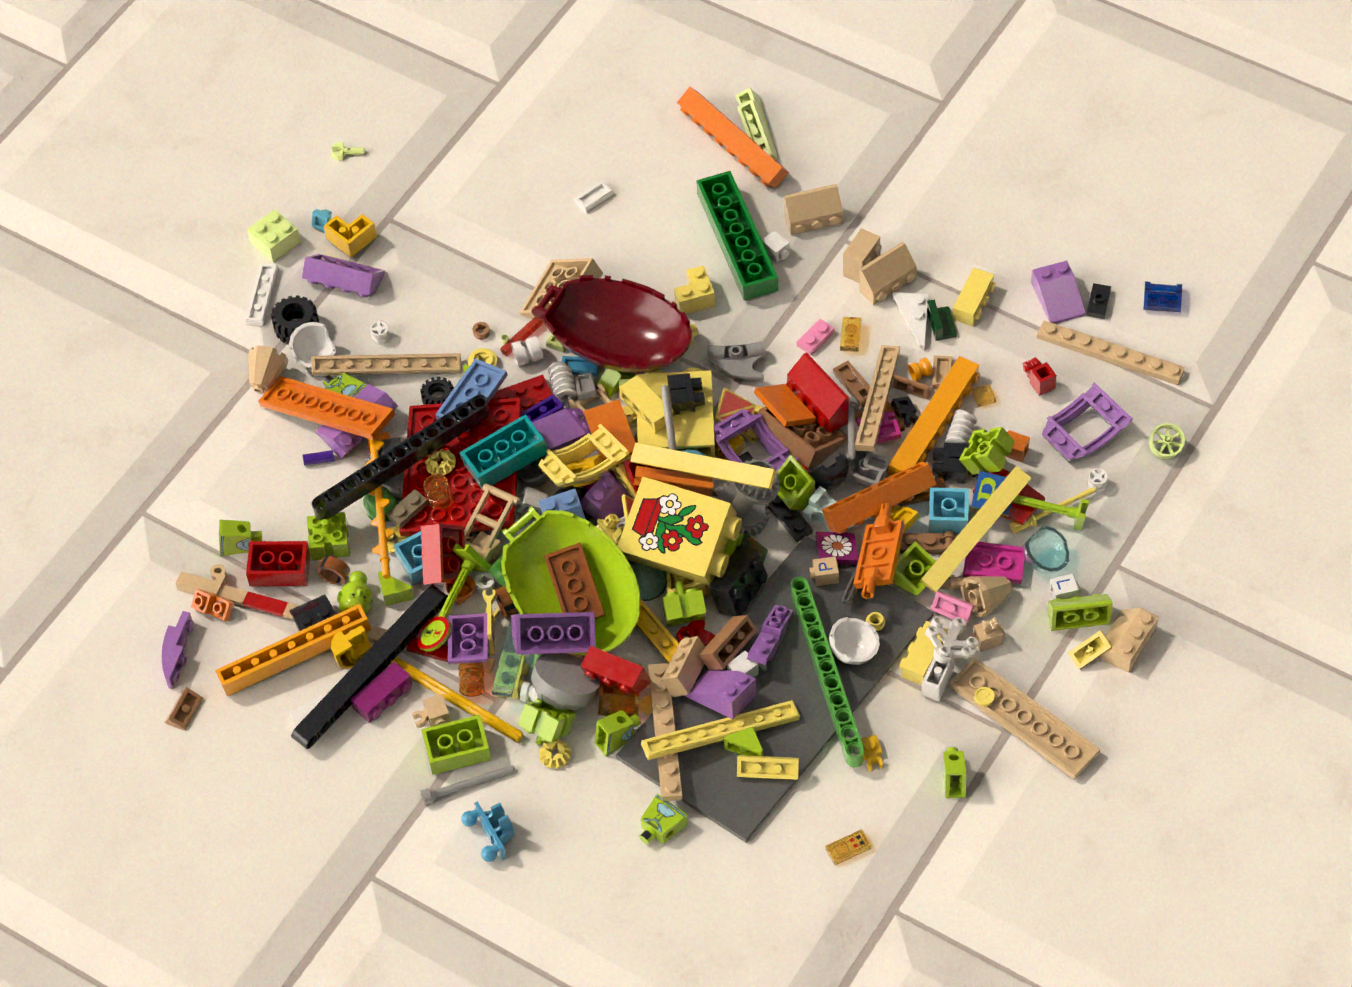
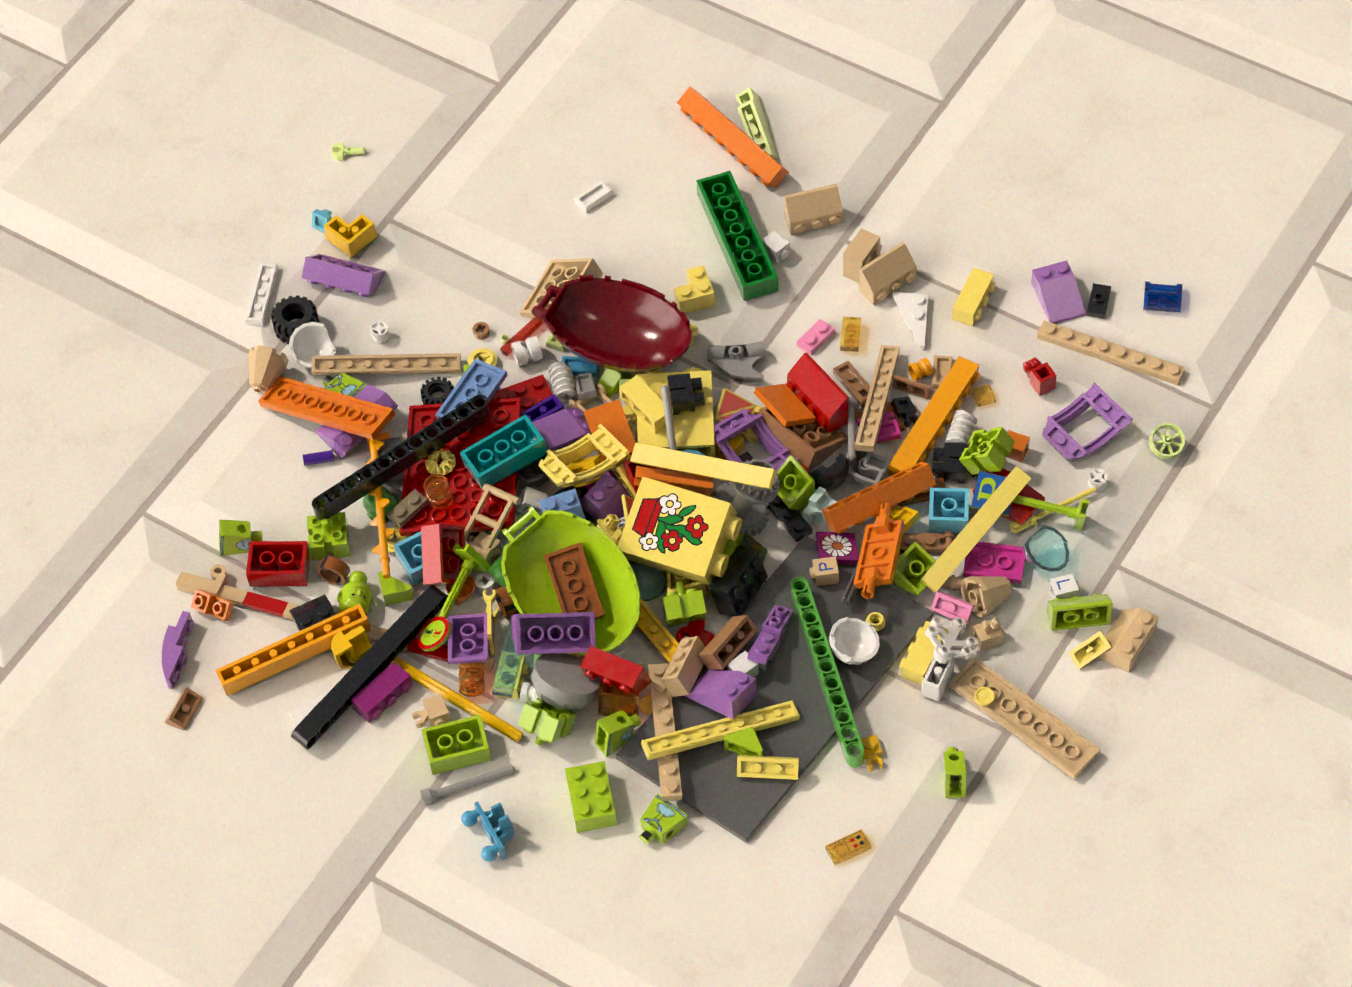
(273, 235): yellowish green brick -> none
(558, 760): light yellow gear -> none
(590, 796): none -> lime brick
(941, 321): dark green panel -> none

